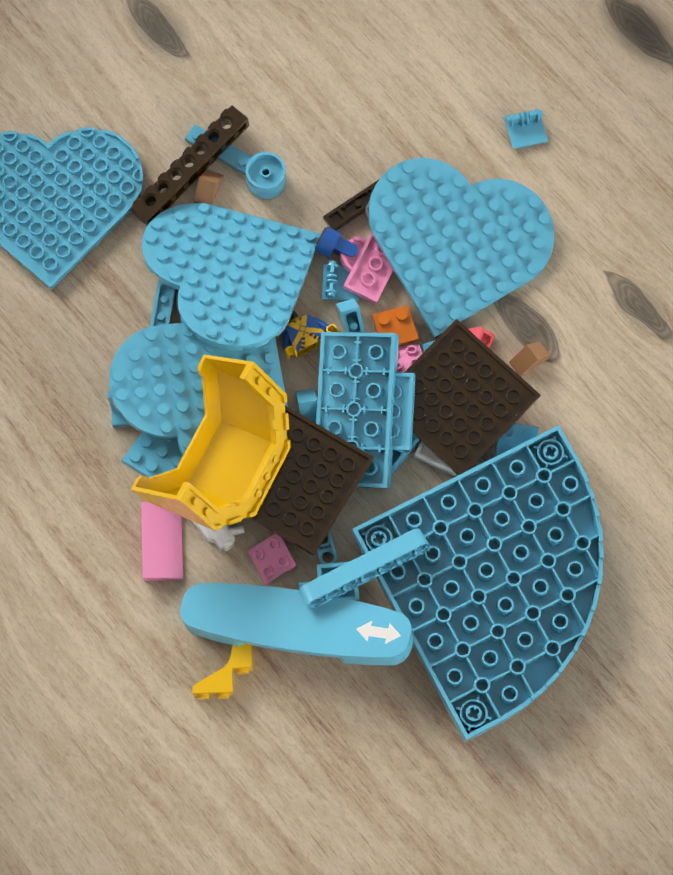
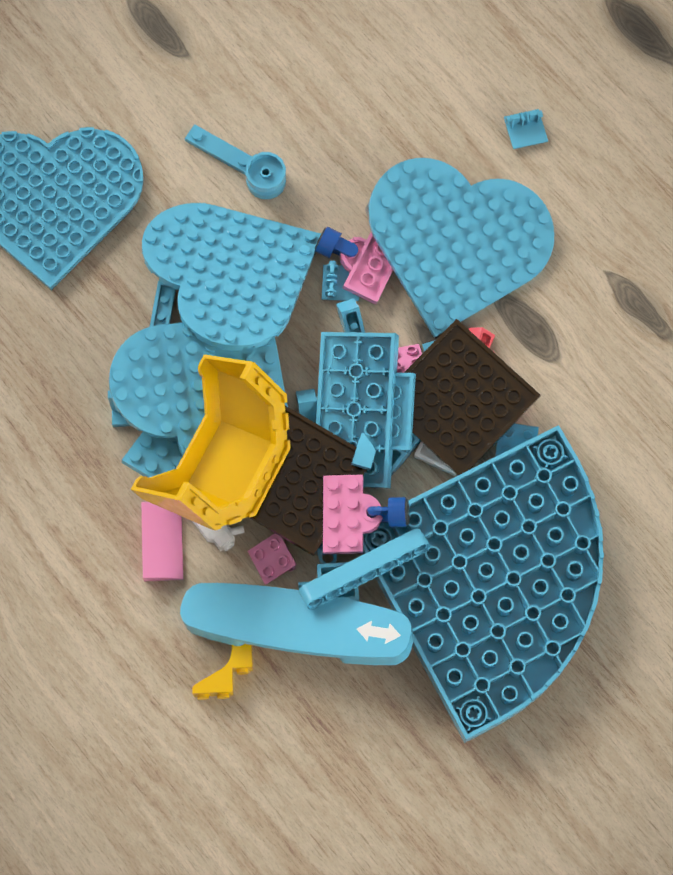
(189, 175): dark brown brick -> none
(208, 187): medium nougat slope -> none
(304, 334): torso -> none
(349, 209): dark brown plate -> none
(352, 514): none -> bright pink plate
(364, 453): none -> medium azure slope
(397, 321): orange plate -> none
(529, 358): medium nougat slope -> none

